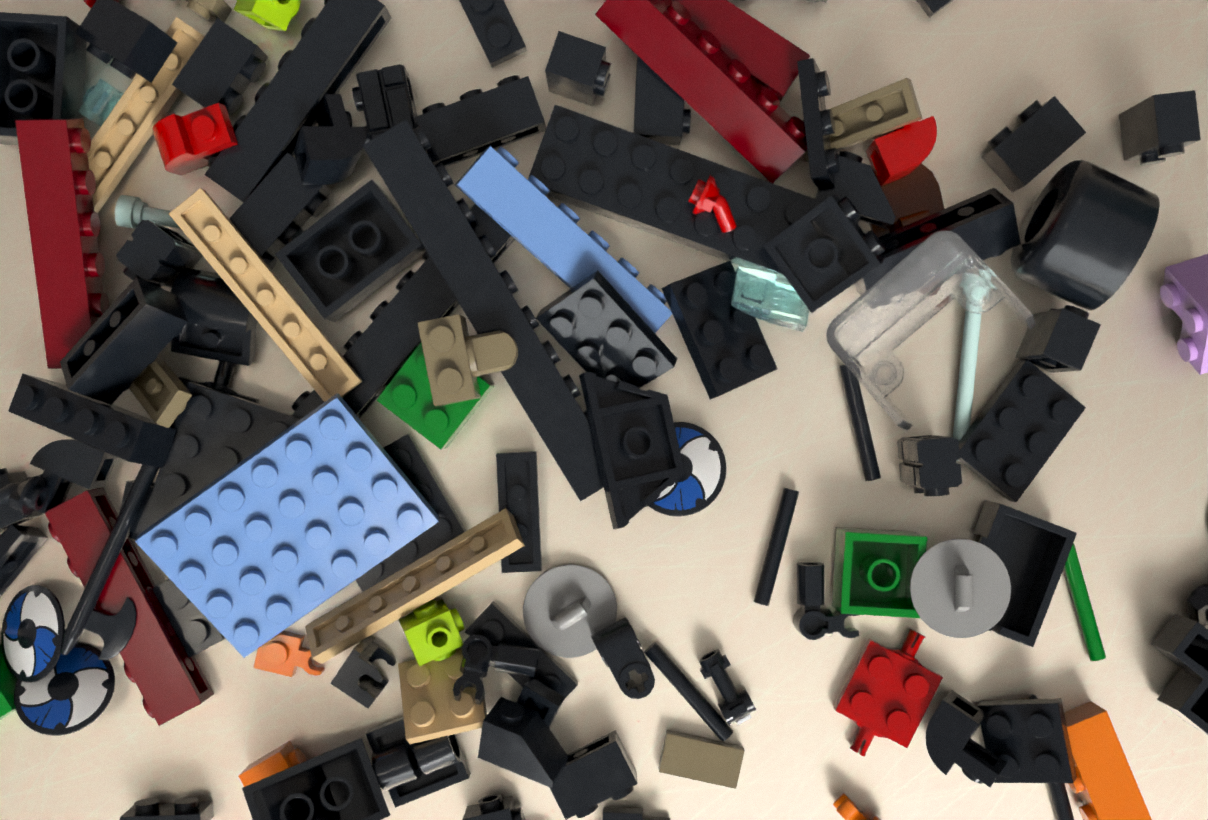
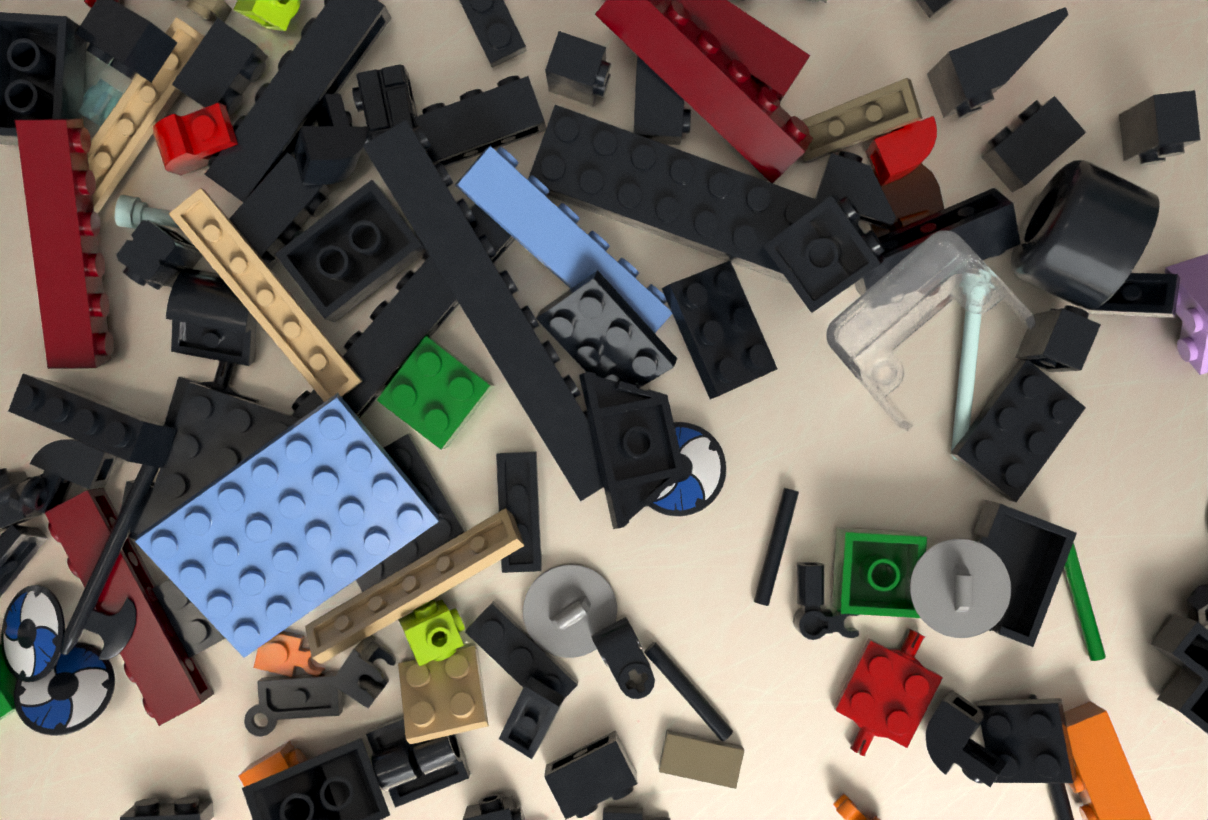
(123, 341): black brick -> none
(160, 392): dark tan plate -> none
(293, 698): none -> black hinge
(458, 359): dark tan brick -> none
(480, 654): black bar -> none
(521, 743): black slope -> none
(708, 197): red plate -> none
(736, 705): black bar -> none
(769, 301): clear light blue slope -> none
(818, 124): black plate -> none
(860, 424): black bar -> none
(930, 463): black brick -> none
(975, 71): none -> black slope
(1144, 296): none -> black plate

